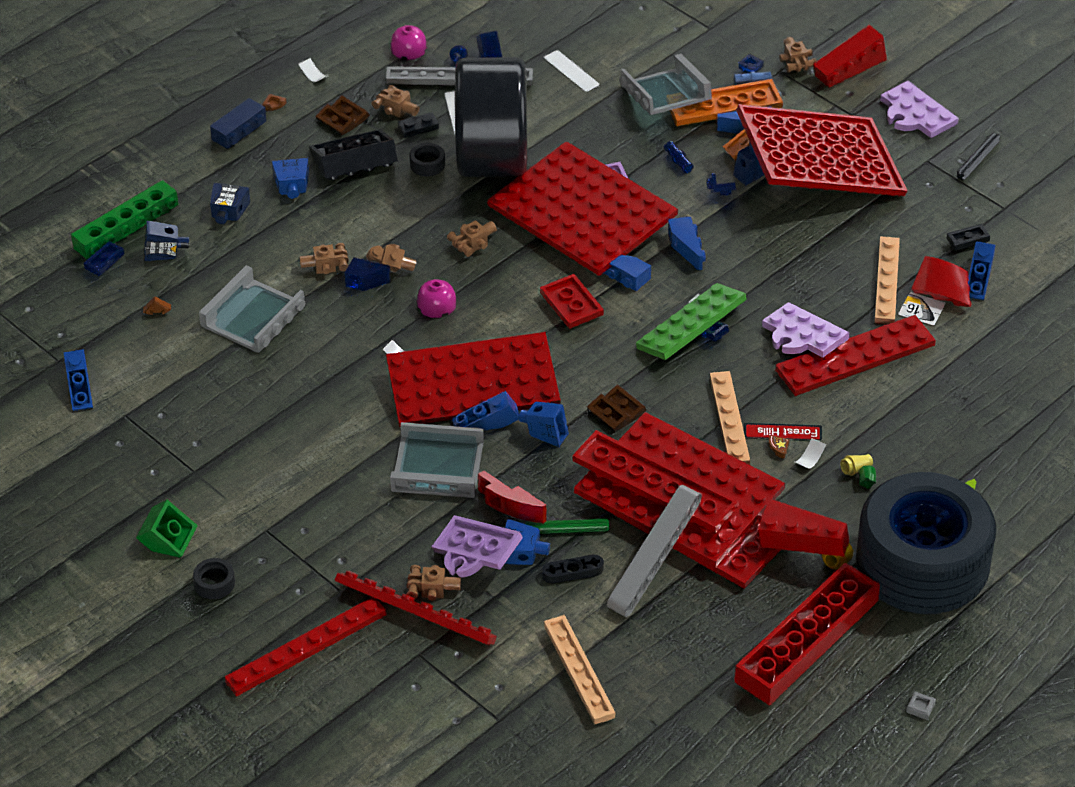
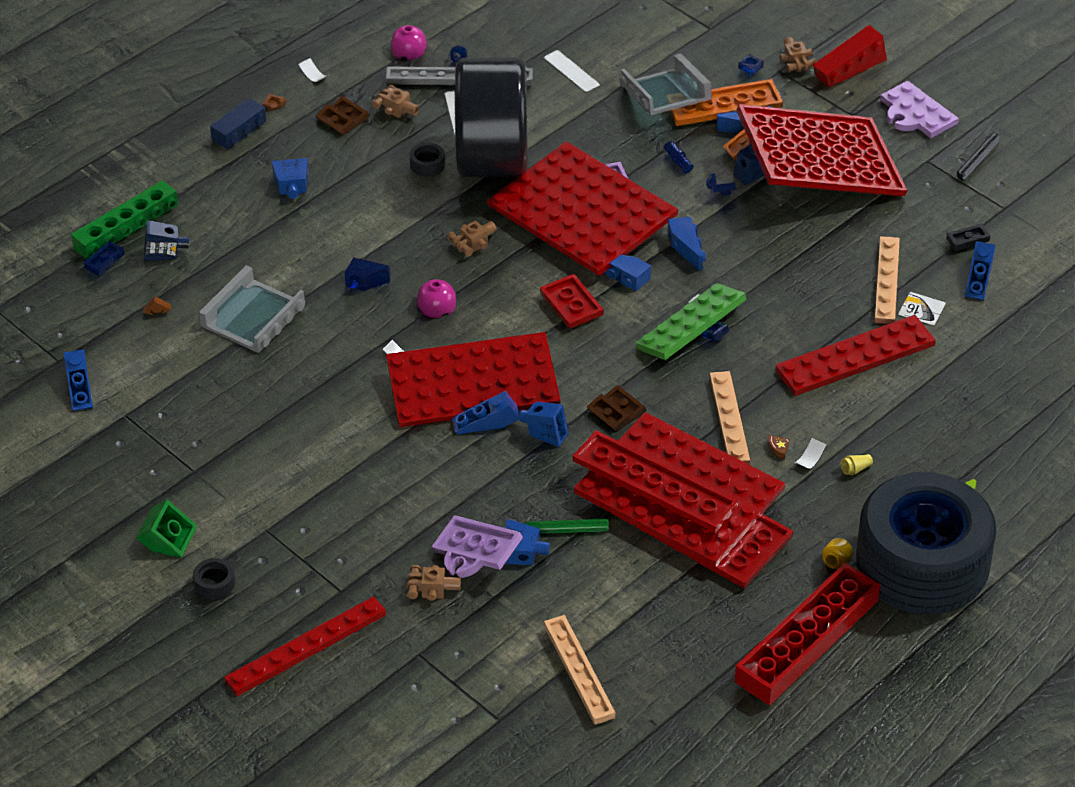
(228, 202): dark blue torso -> none
(326, 259): medium nougat piece -> none
(354, 154): black slope -> none
(391, 256): medium nougat piece -> none
(418, 125): black plate -> none
(423, 610): red plate -> none
(438, 460): panel -> none
(489, 45): clear blue slope -> none
(513, 502): red slope -> none
(557, 566): black beam -> none
(654, 551): light grey beam -> none
(751, 77): medium blue pin -> none
(787, 431): red sticker -> none
(801, 530): red wedge -> none
(803, 331): lavender plate -> none
(867, 476): green hose -> none
(921, 705): light grey tile -> none
(943, 281): red slope -> none

